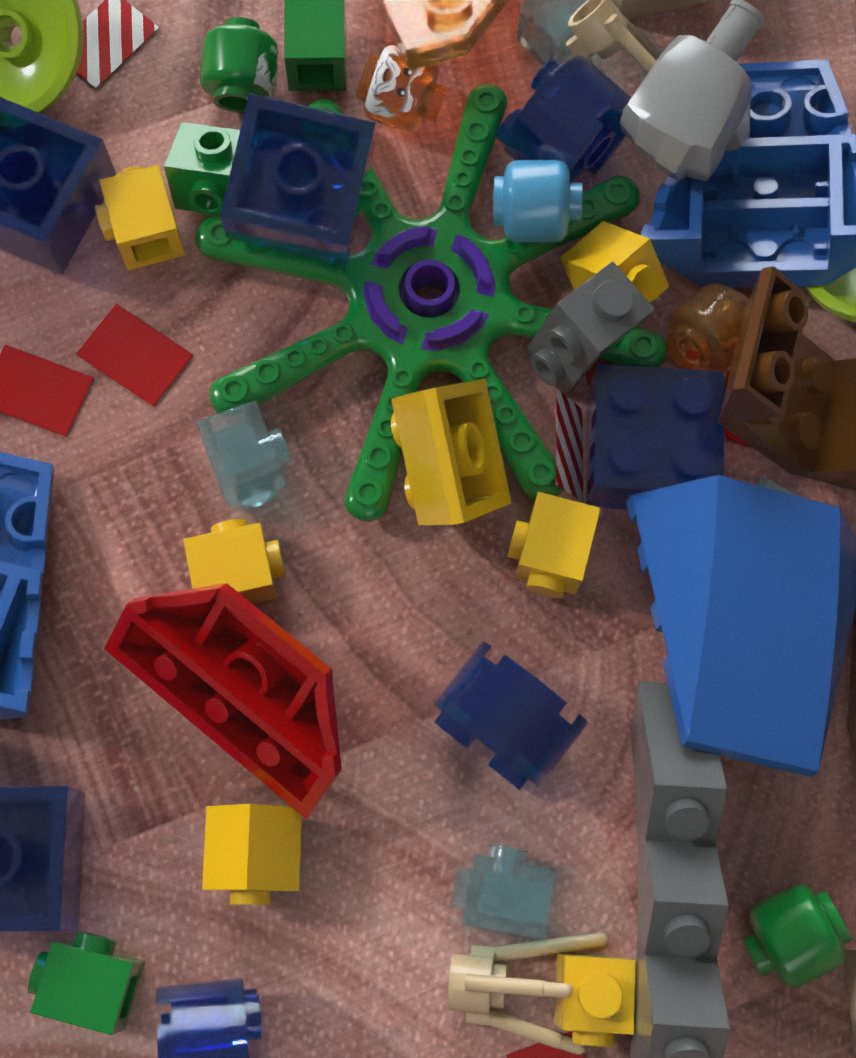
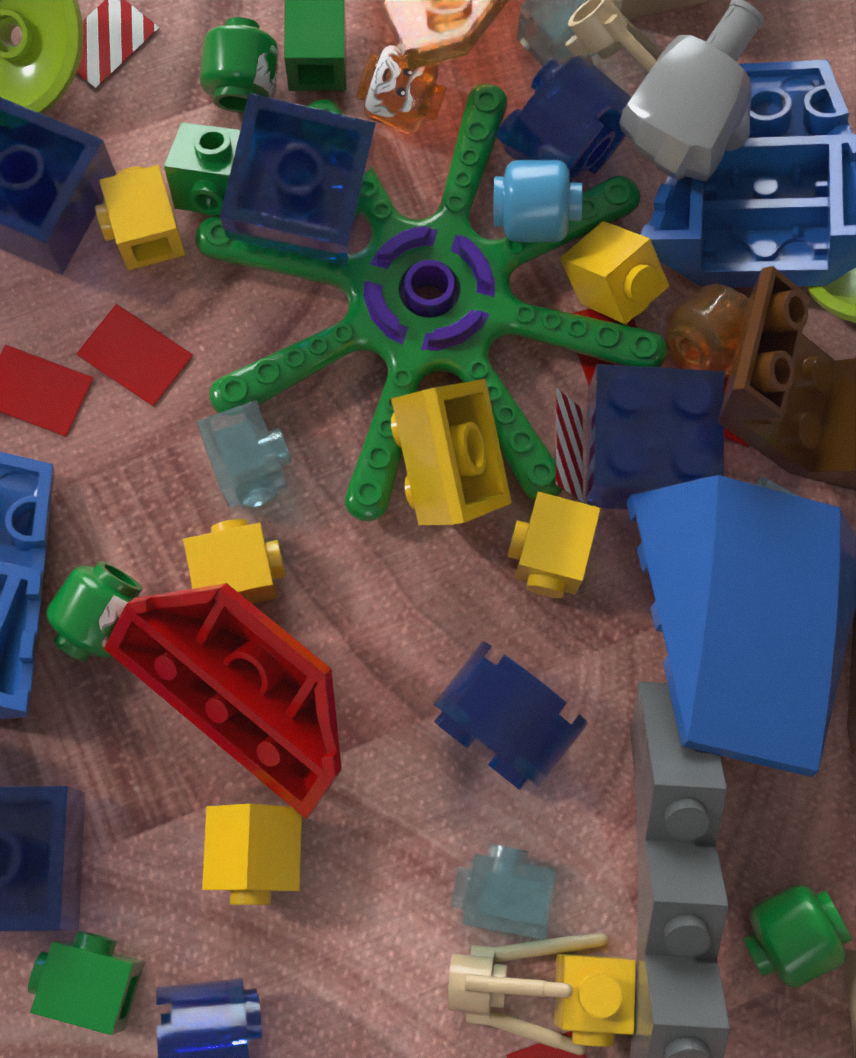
(89, 608): none -> green head
(586, 327): dark grey bracket -> none

